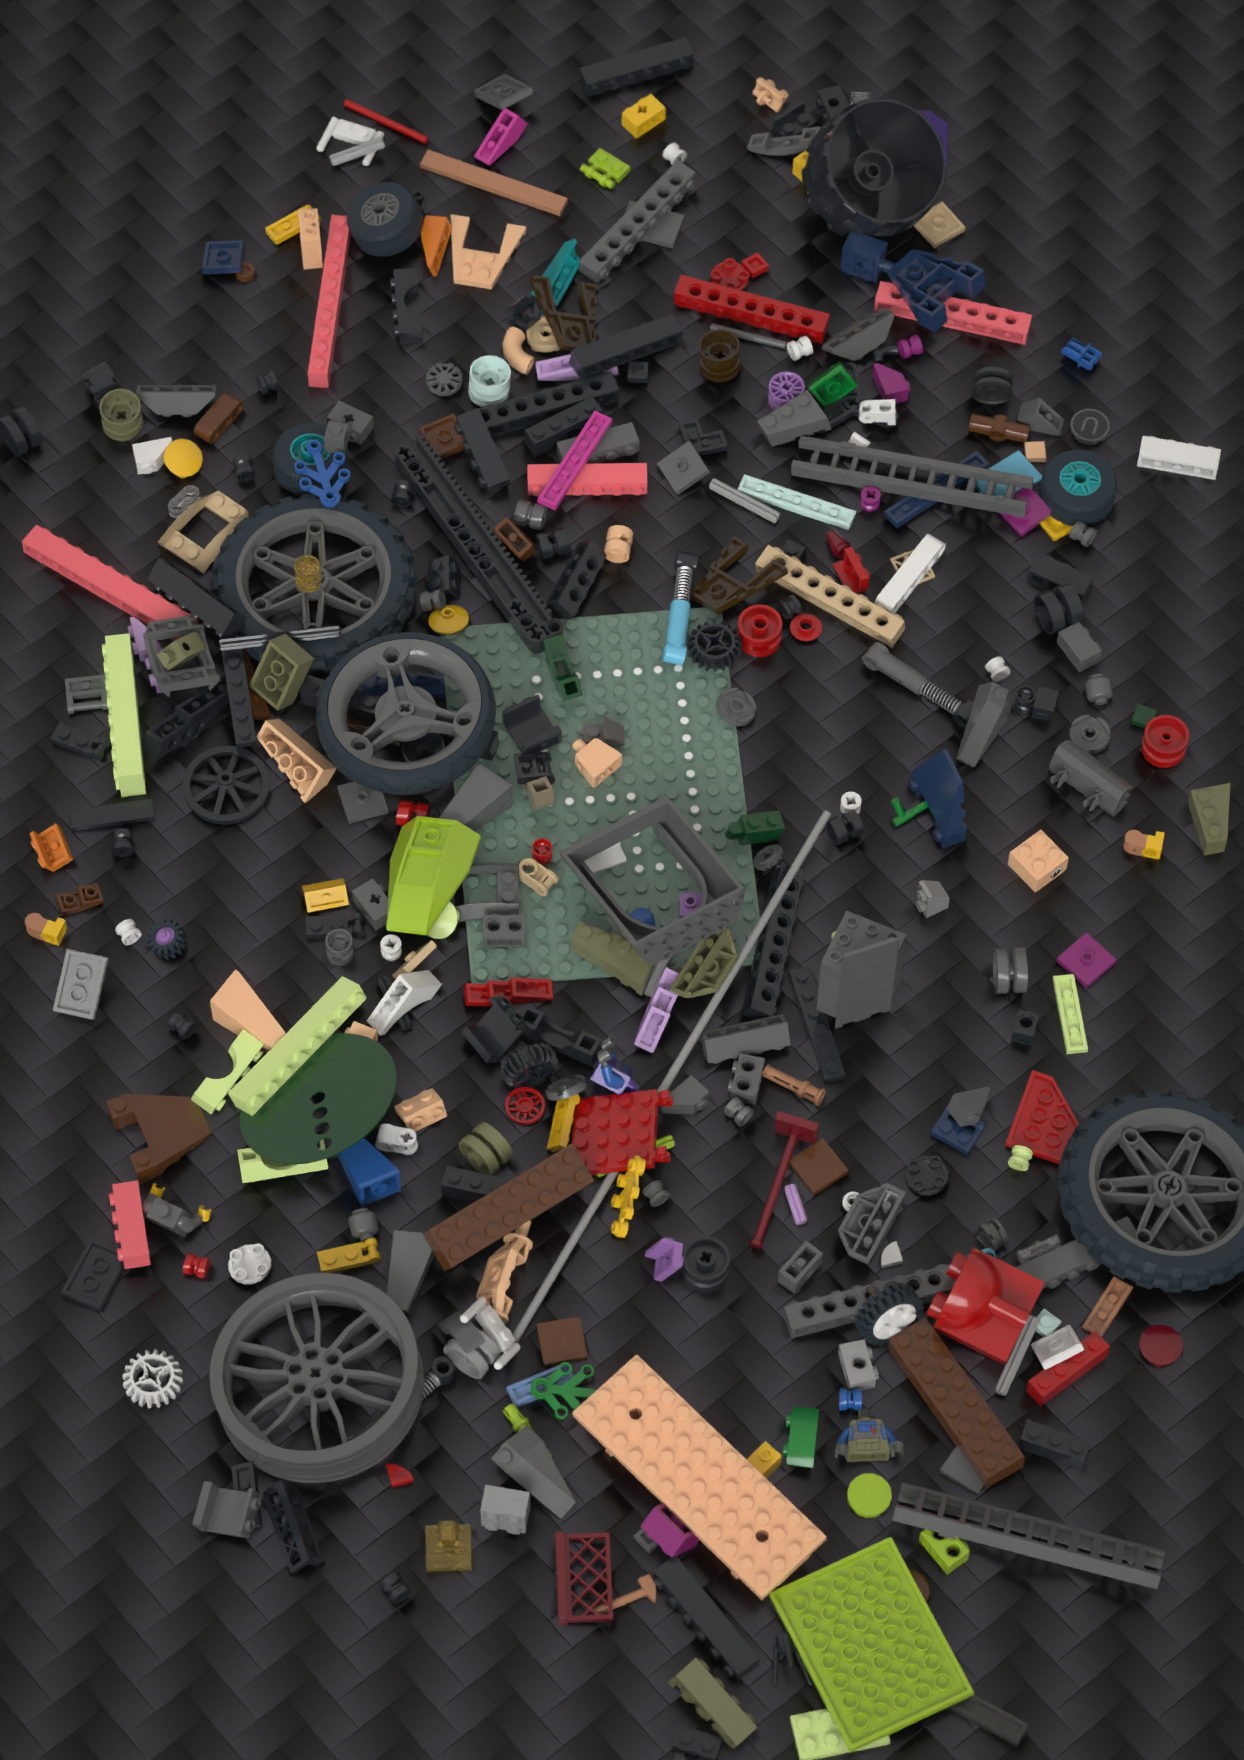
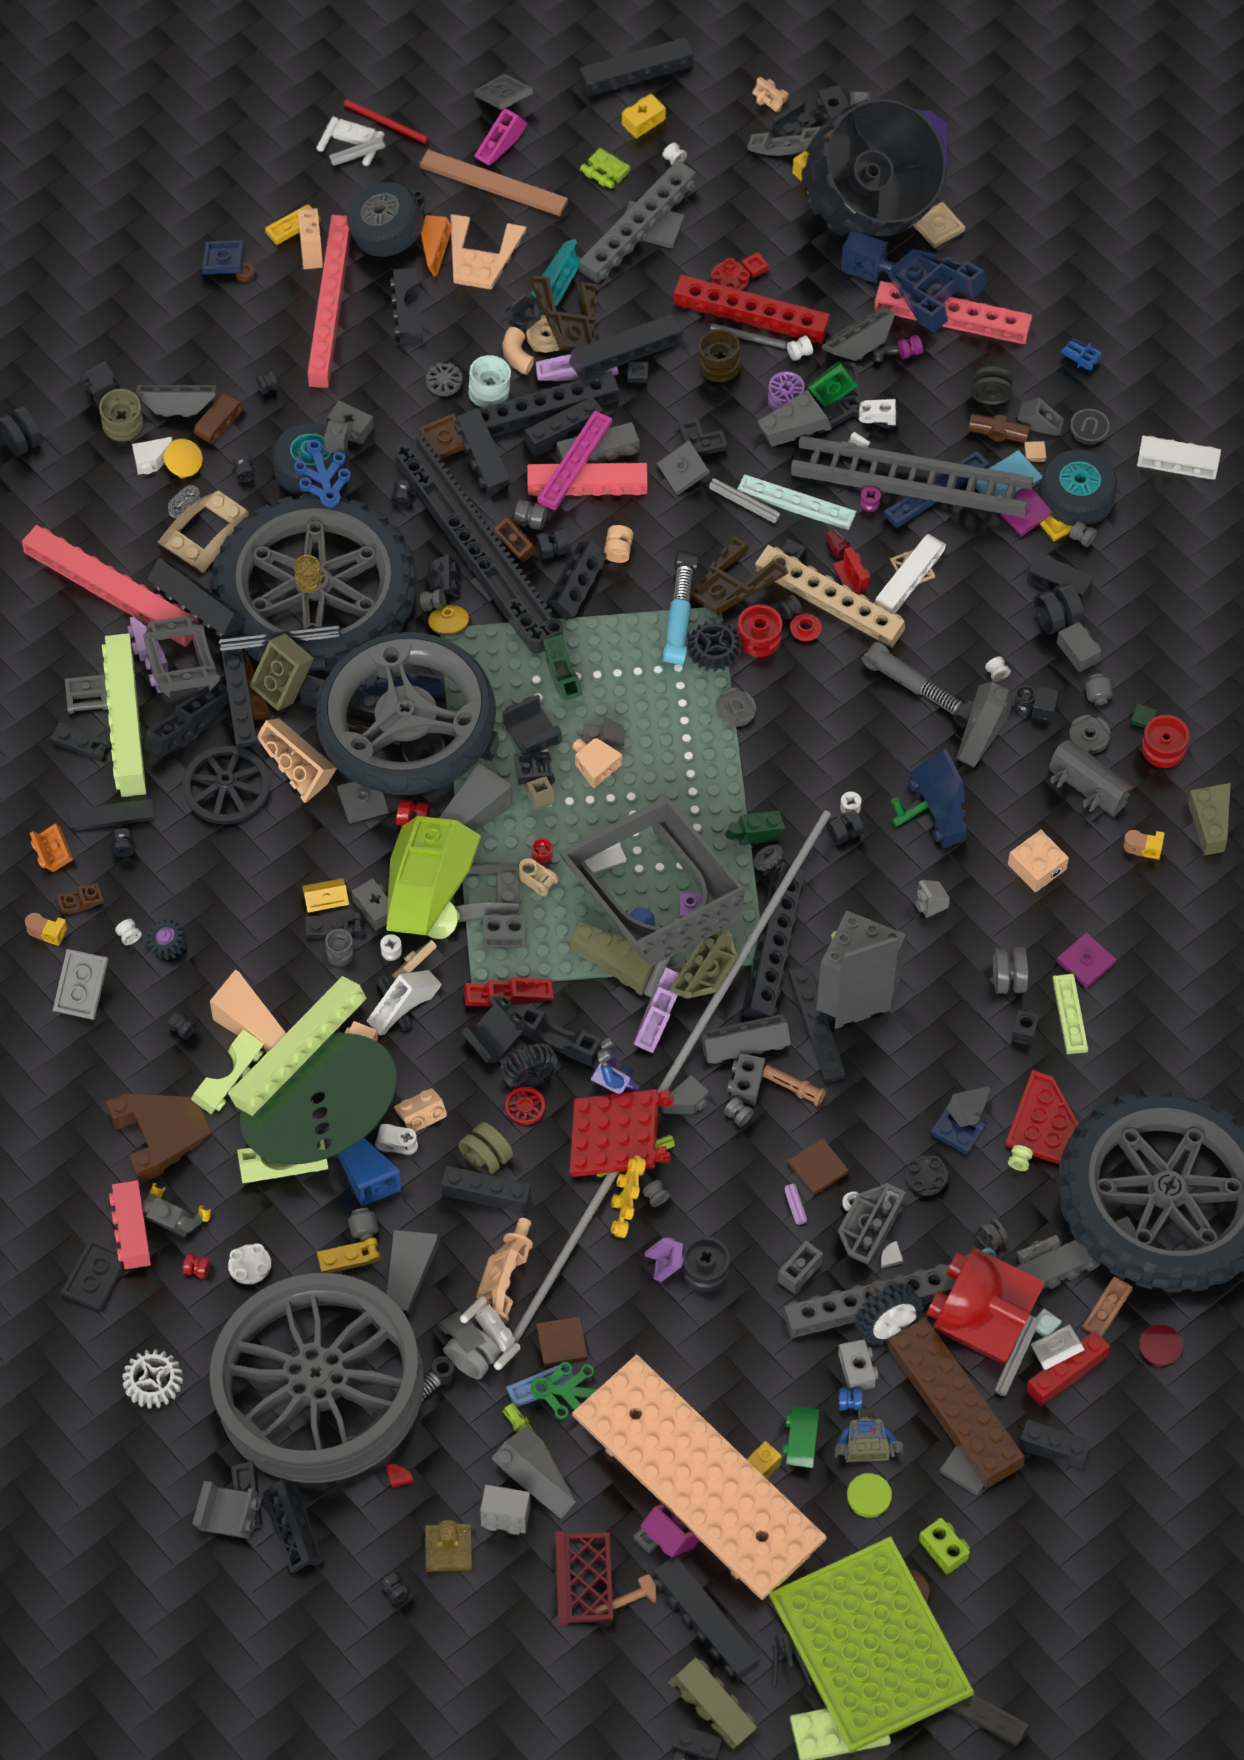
(175, 656): olive torso -> none
(508, 1207): reddish brown brick -> none
(562, 1123): yellow plate -> none
(566, 1088): dark grey tile -> none
(795, 1129): dark red tile -> none
(890, 383): magenta slope -> none
(1031, 1526): dark grey ladder -> none

